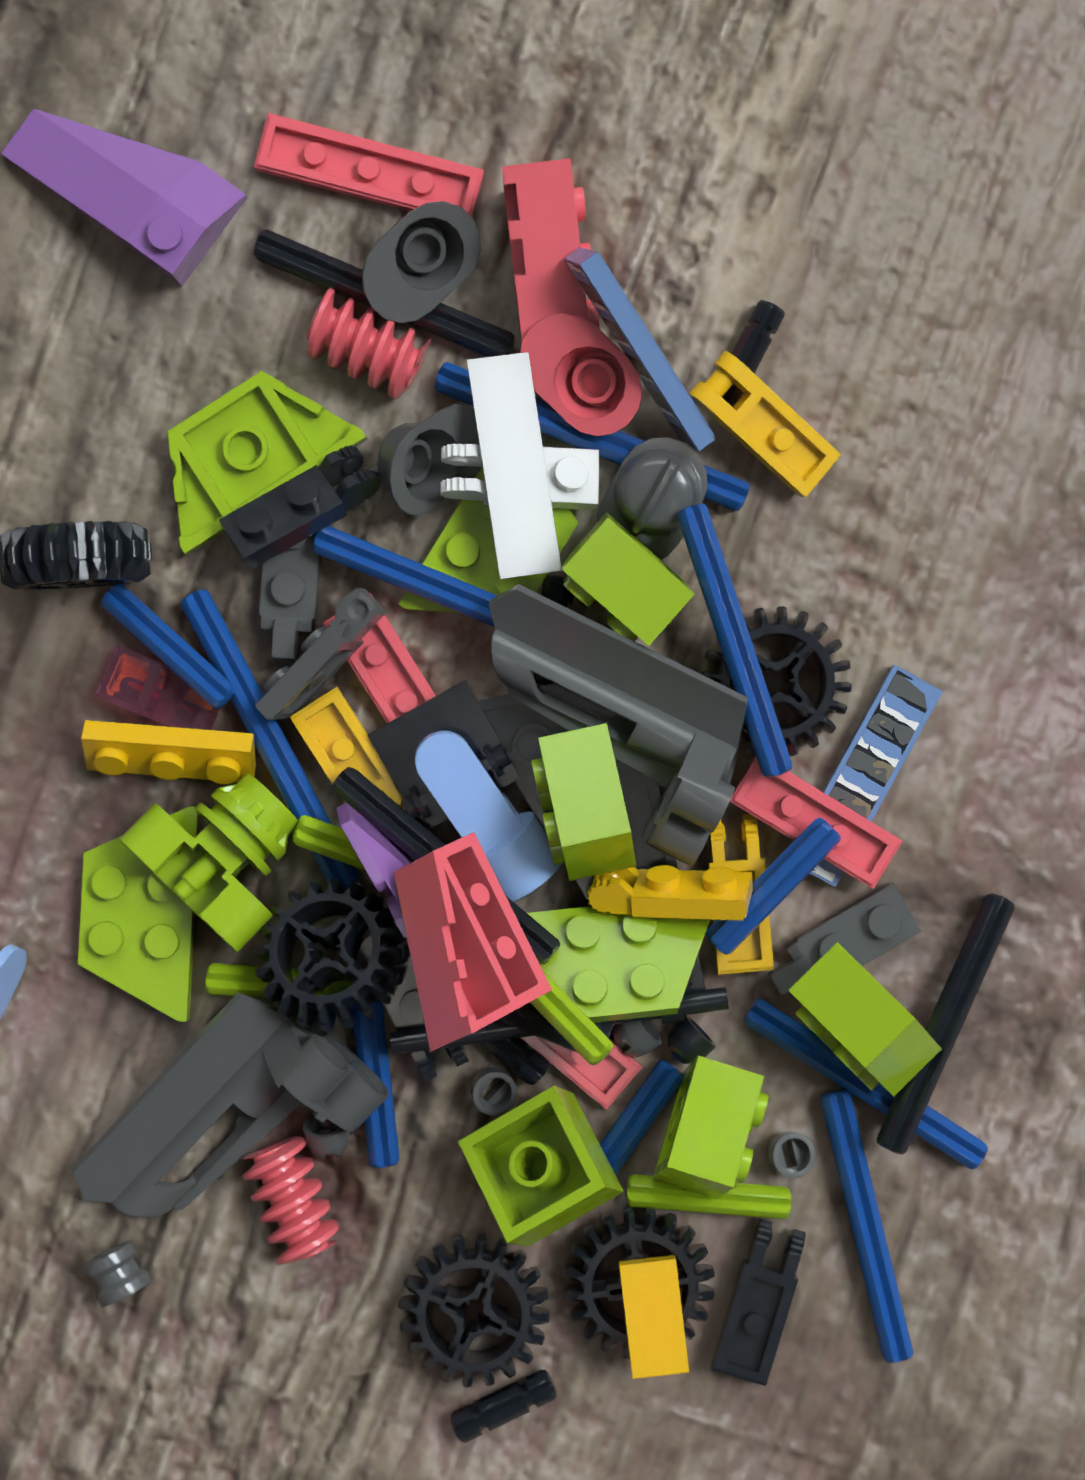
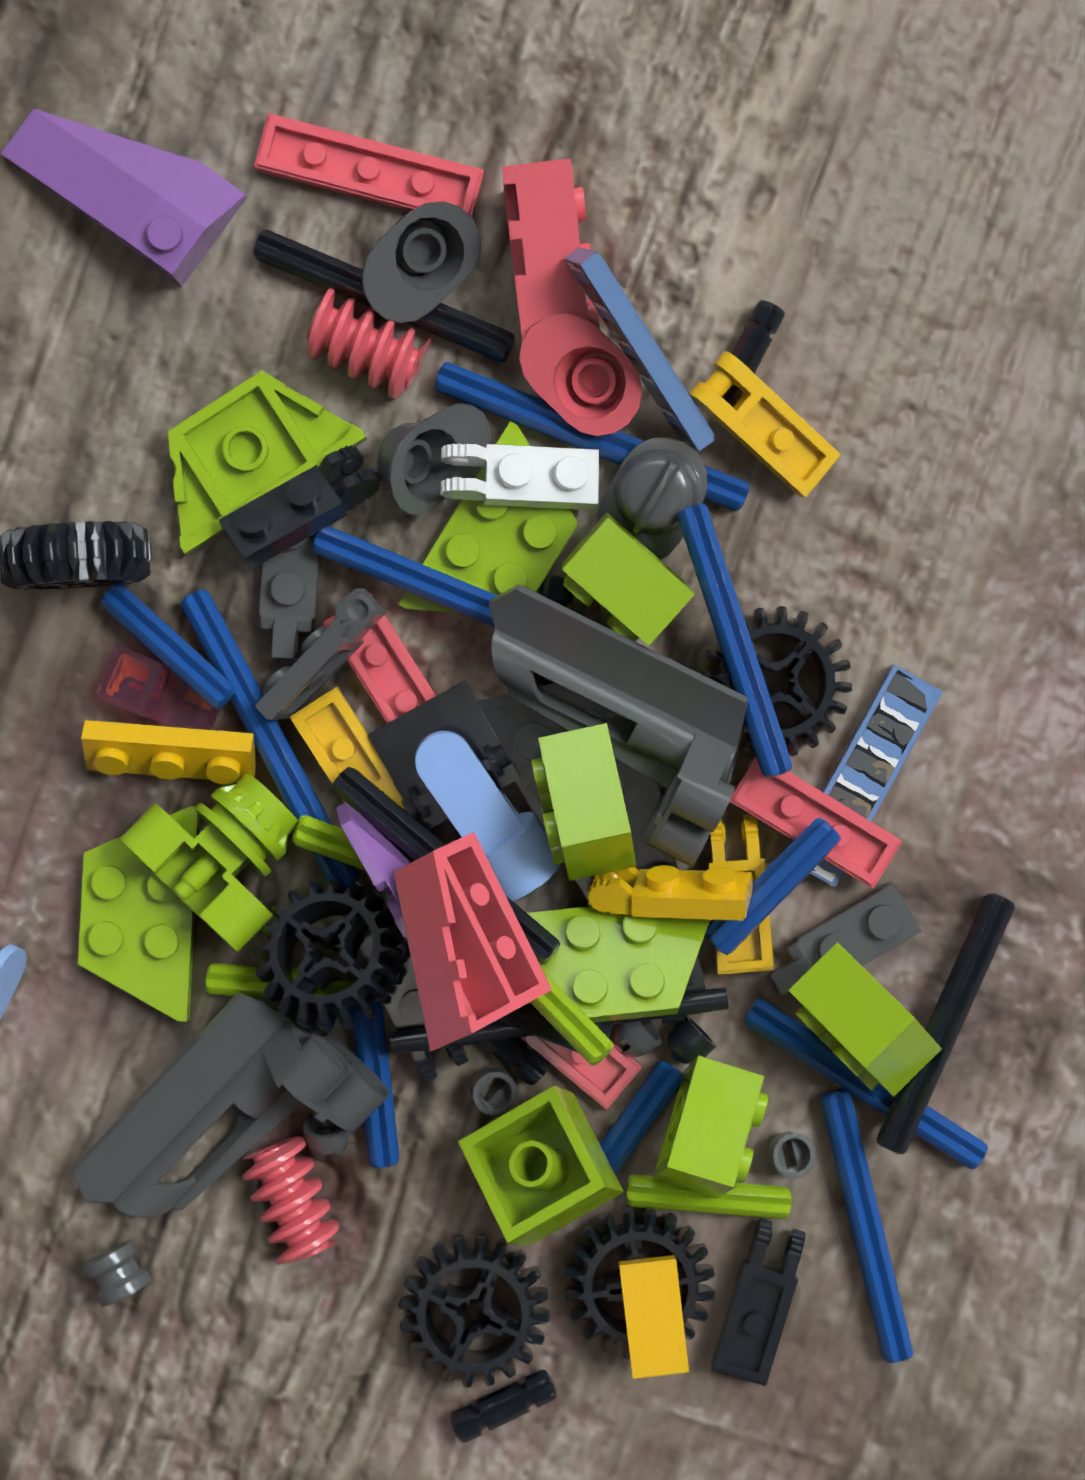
(514, 465): white sticker -> none

